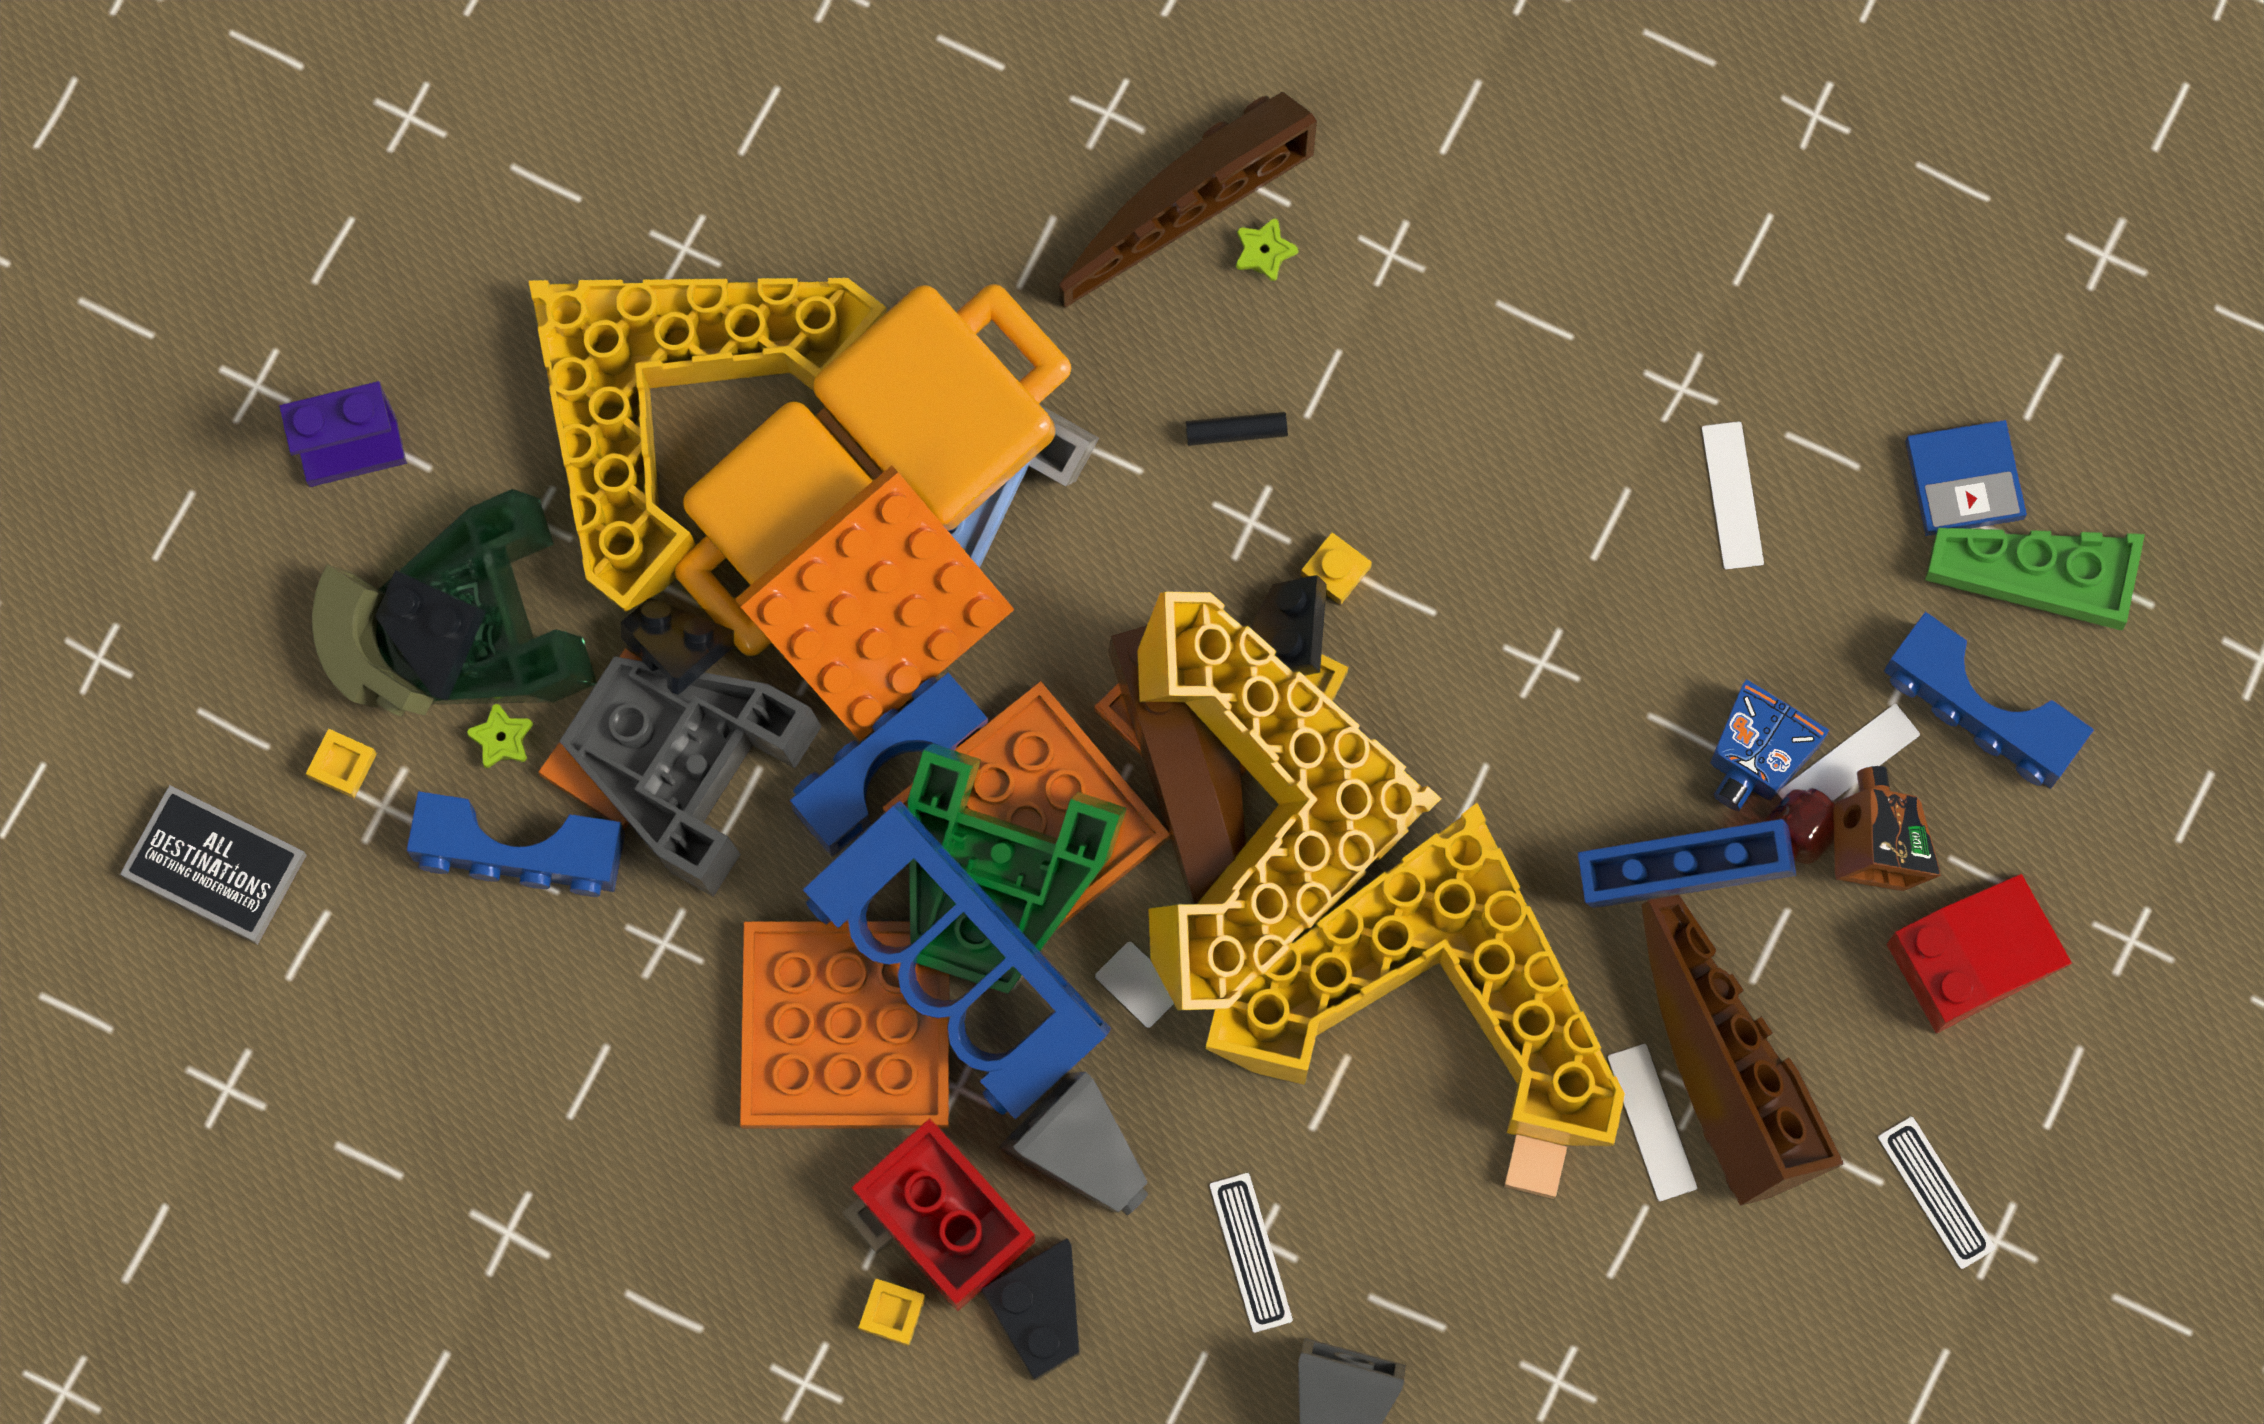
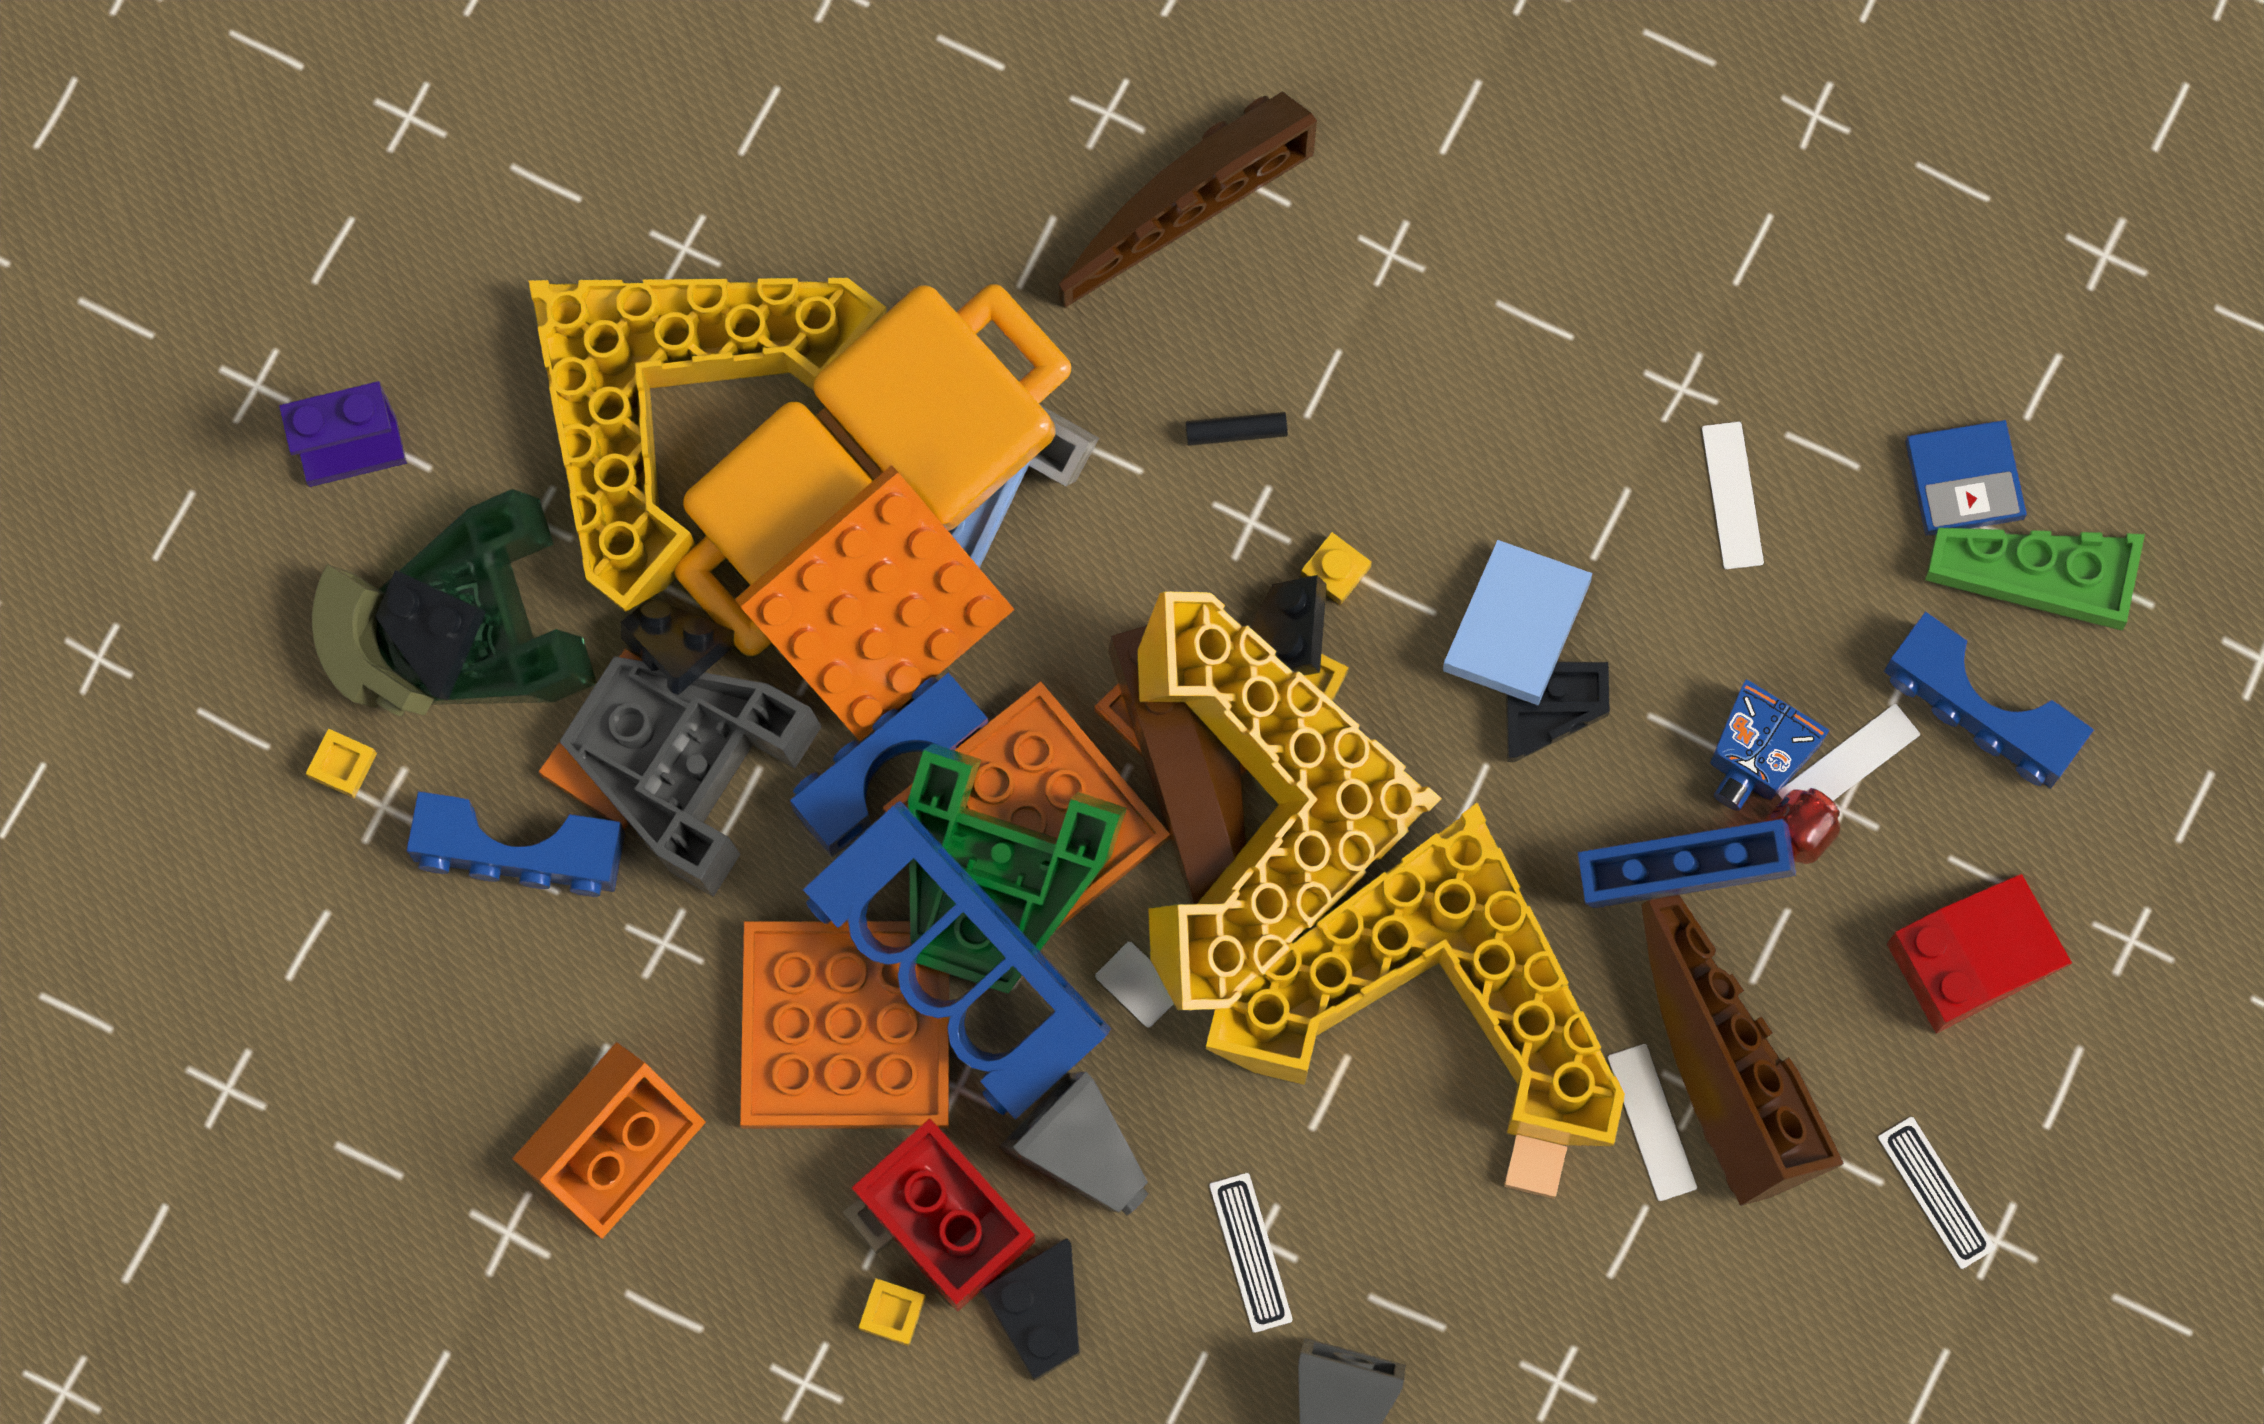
(213, 864): black tile -> none
(511, 746): lime plate -> none
(609, 1140): none -> orange slope
(1268, 262): lime plate -> none
(1517, 622): none -> light blue tile
(1572, 700): none -> black wing
(1882, 836): torso -> none

